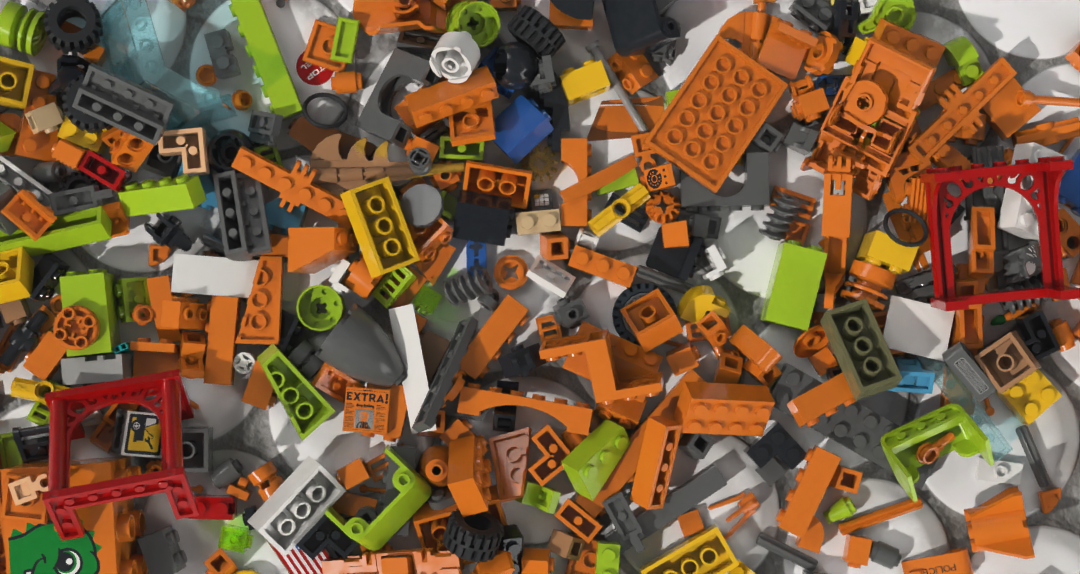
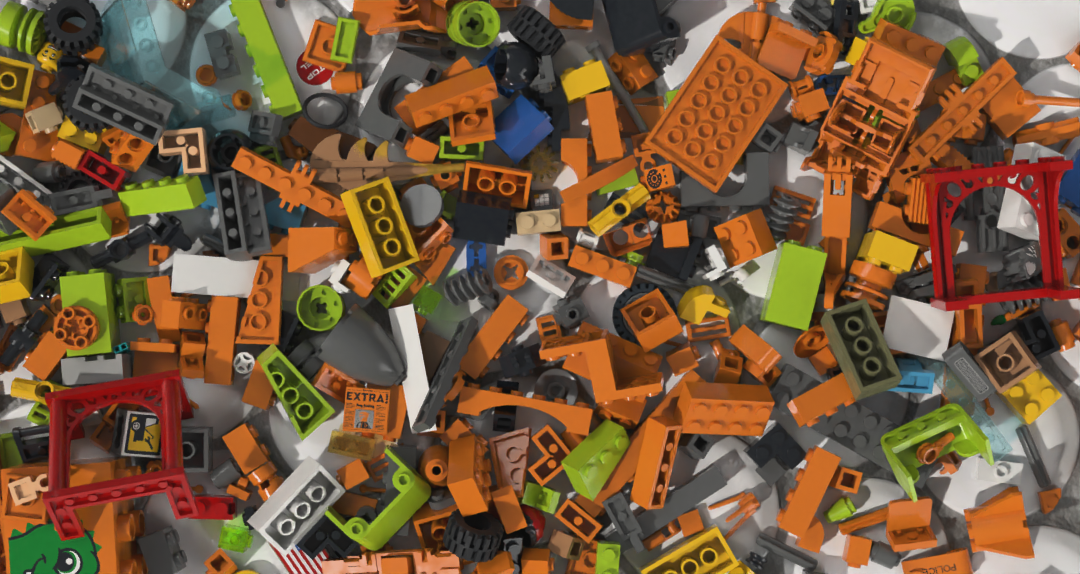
(48, 57): none -> yellow head
(111, 253): none -> black axle
(247, 447): none -> orange brick
(292, 151): none -> orange arm
(352, 444): none -> clear yellow brick
(420, 166): dark grey wheel -> none
(455, 56): white brick -> none
(509, 509): none -> orange tile
(536, 524): none -> hair
(559, 378): none -> dark grey dish
(605, 127): none -> orange brick
(618, 250): none -> orange piece
(633, 258): none -> lime plate
(658, 538): none -> orange bar
(717, 334): orange brick -> none
(741, 274): none -> white hand
(745, 237): none -> orange brick
(756, 560): none -> black bush
(852, 106): orange plate -> none
(890, 221): none -> orange arch
(906, 244): black tyre -> none
(910, 524): none -> orange bracket
(951, 463): none -> orange tile
(981, 242): orange slope -> none

